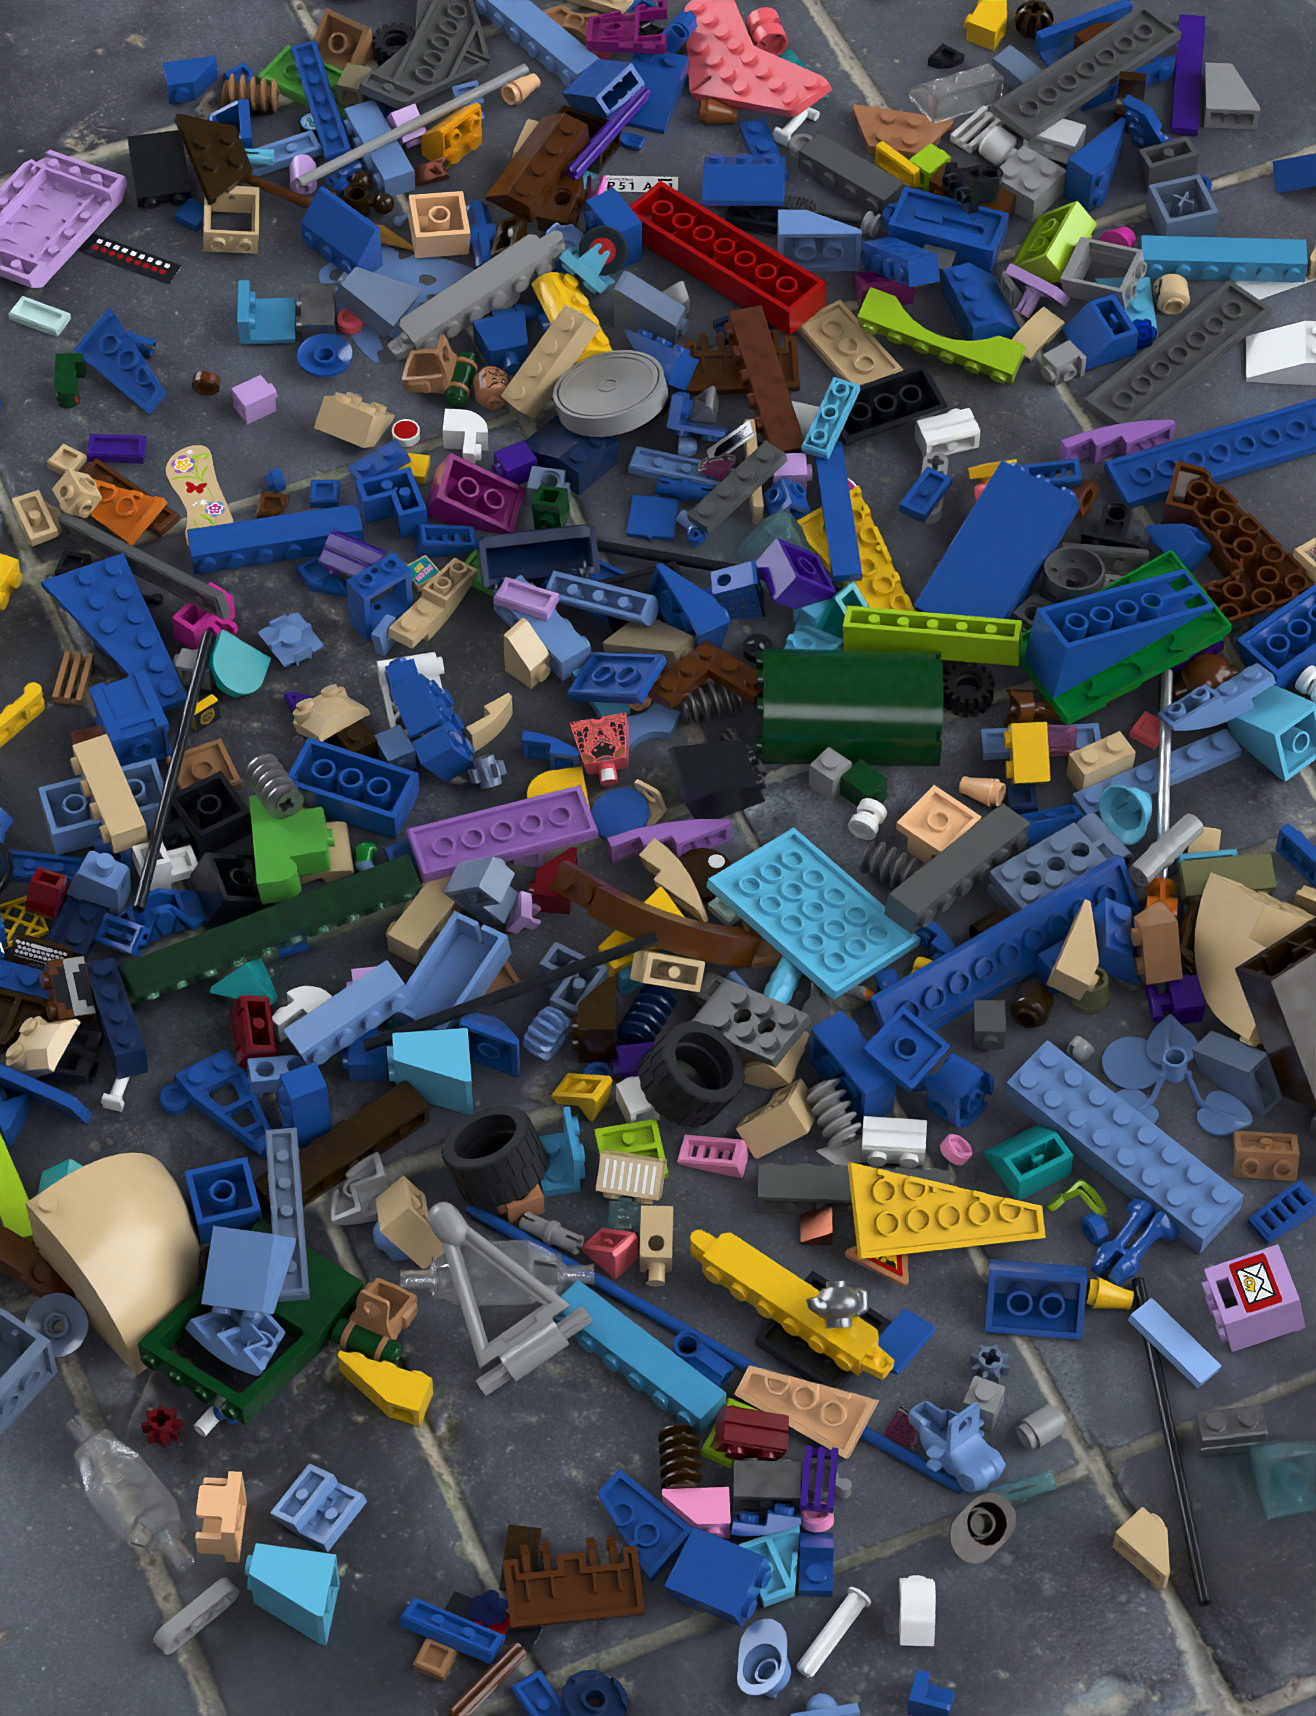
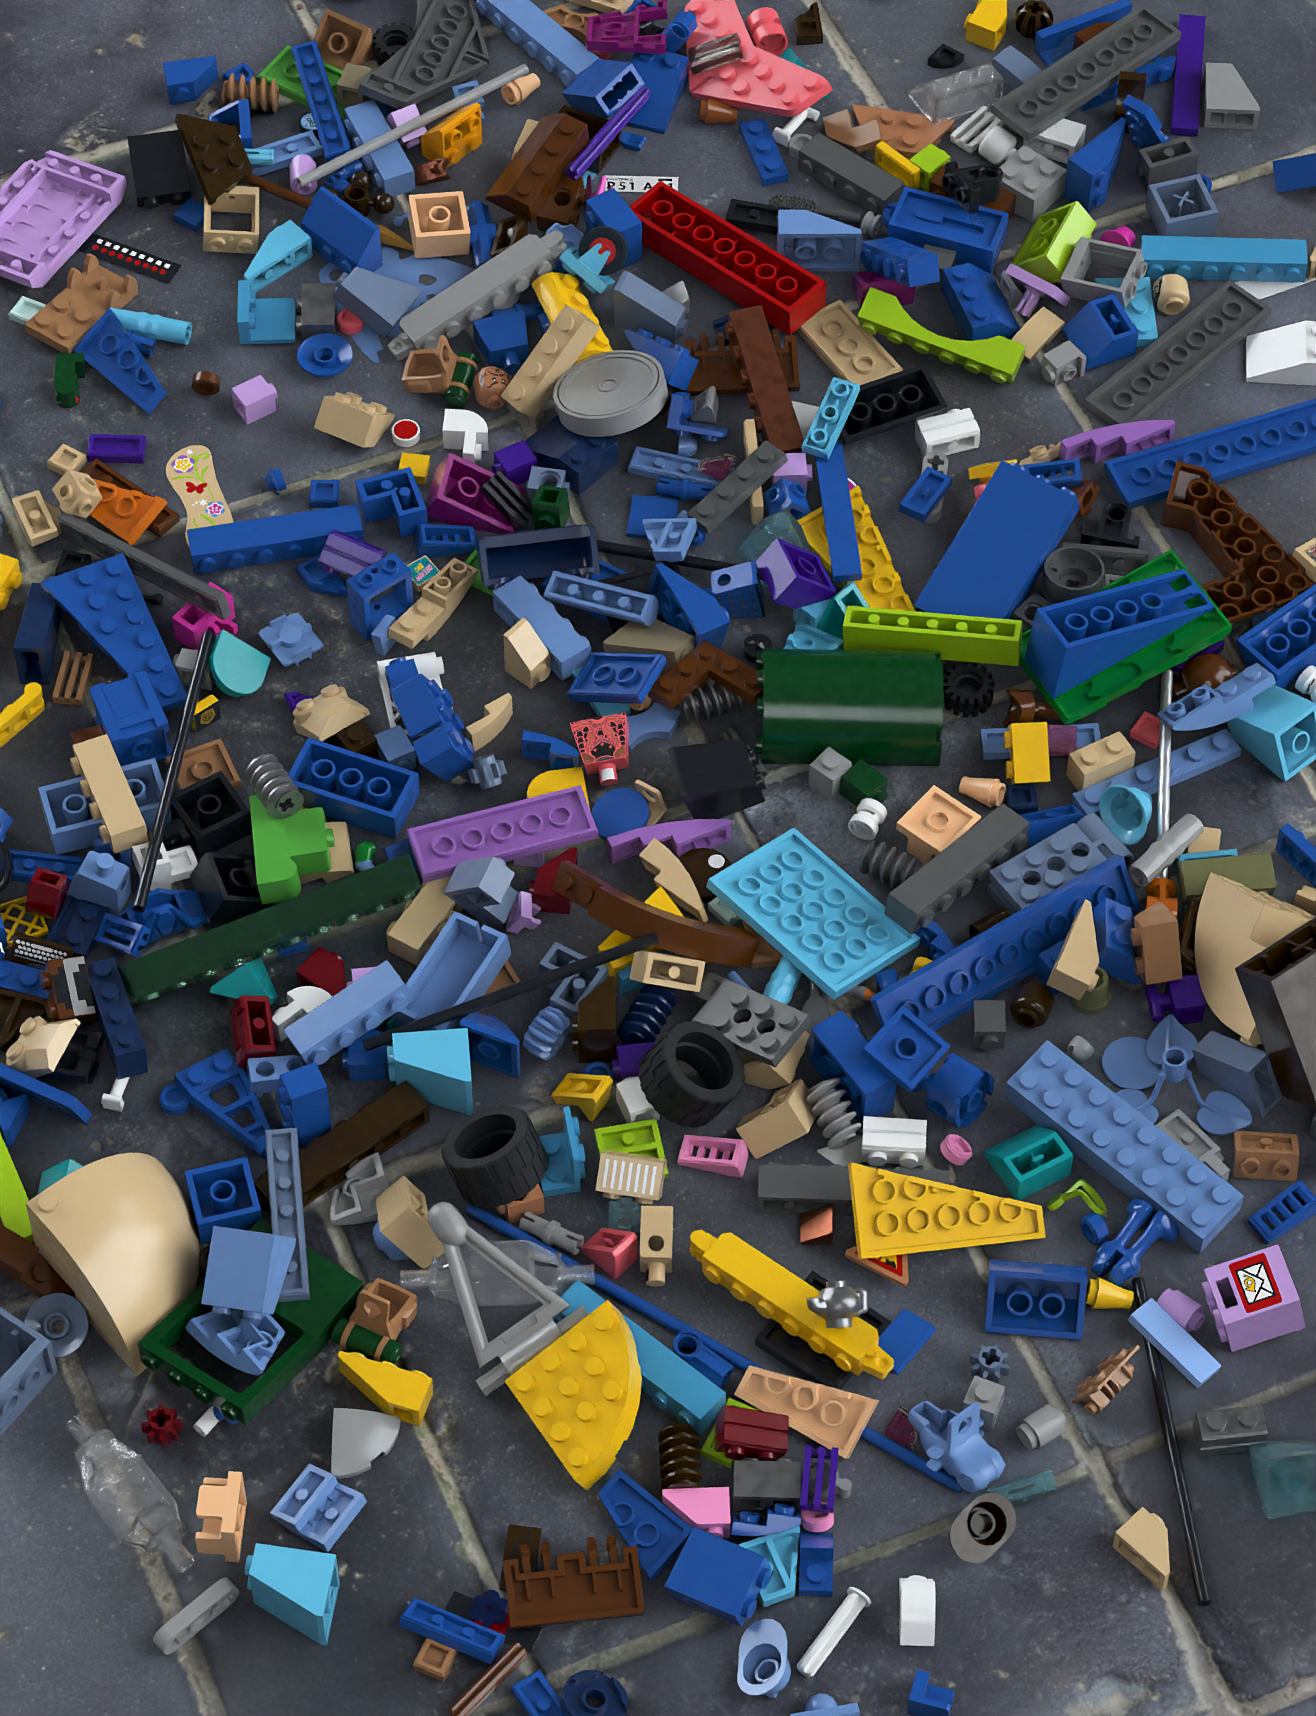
(37, 637): none -> dark blue slope
(80, 305): none -> medium nougat hinge
(155, 326): none -> medium azure axle
(271, 504): reddish brown tile -> none
(280, 253): none -> medium azure slope
(323, 971): none -> dark red slope
(359, 1439): none -> light grey brick
(383, 460): blue plate -> none
(511, 498): none -> black tile
(526, 598): lavender tile -> none
(584, 1392): none -> yellow brick
(670, 537): none -> medium blue wing
(715, 53): none -> clear smoke tile
(731, 441): sticker -> none
(744, 180): blue slope -> none
(808, 27): none -> dark brown tile
(858, 138): none -> medium nougat tile
(1041, 454): none -> tan piece
(1111, 1378): none -> medium nougat hinge
(1146, 333): clear blue plant -> none
(1182, 1309): none -> lavender brick
(1183, 539): blue slope -> none
(1195, 1141): none -> light grey hinge

